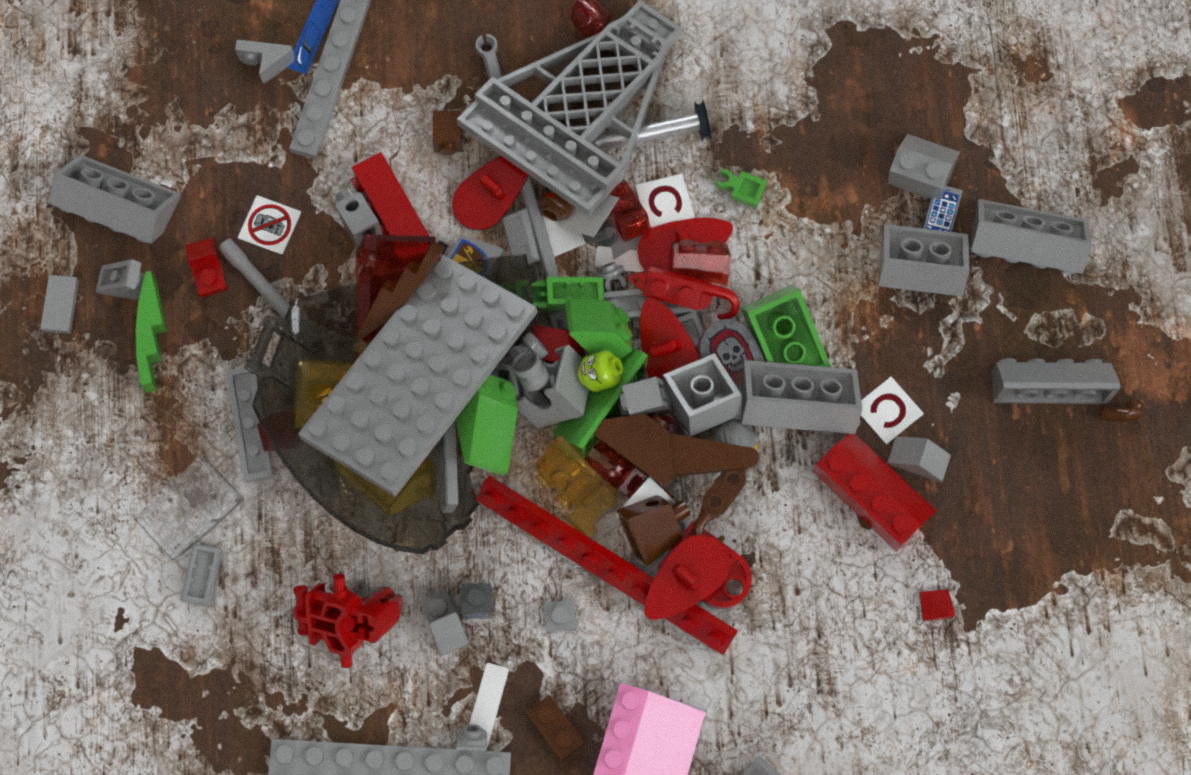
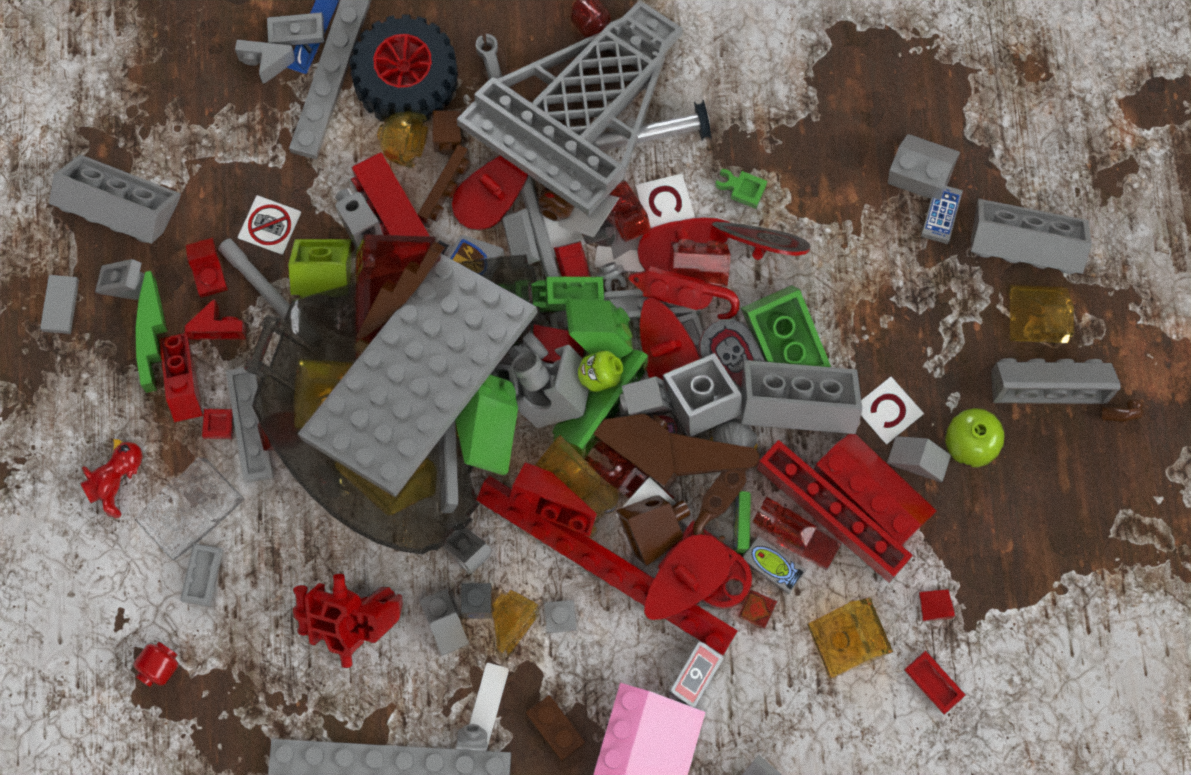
(105, 480): none -> red animal
(155, 664): none -> red head
(180, 378): none -> red slope
(209, 327): none -> red slope
(217, 424): none -> red tile
(296, 29): none -> light grey plate
(319, 265): none -> lime slope
(403, 137): none -> clear yellow cylinder
(404, 67): none -> black wheel
(444, 186): none -> reddish brown plate
(467, 549): none -> light grey slope
(512, 620): none -> clear yellow slope
(549, 498): none -> red slope
(572, 260): none -> red tile
(696, 674): none -> slope
(741, 528): none -> bright green tile
(757, 609): none -> clear red tile
(763, 239): none -> shield
(774, 565): none -> tile
(797, 534): none -> clear red plate
(834, 511): none -> red brick
(850, 637): none -> clear yellow slope
(923, 260): light grey slope -> none
(934, 682): none -> red tile
(970, 447): none -> lime cylinder
(1041, 314): none -> clear yellow slope

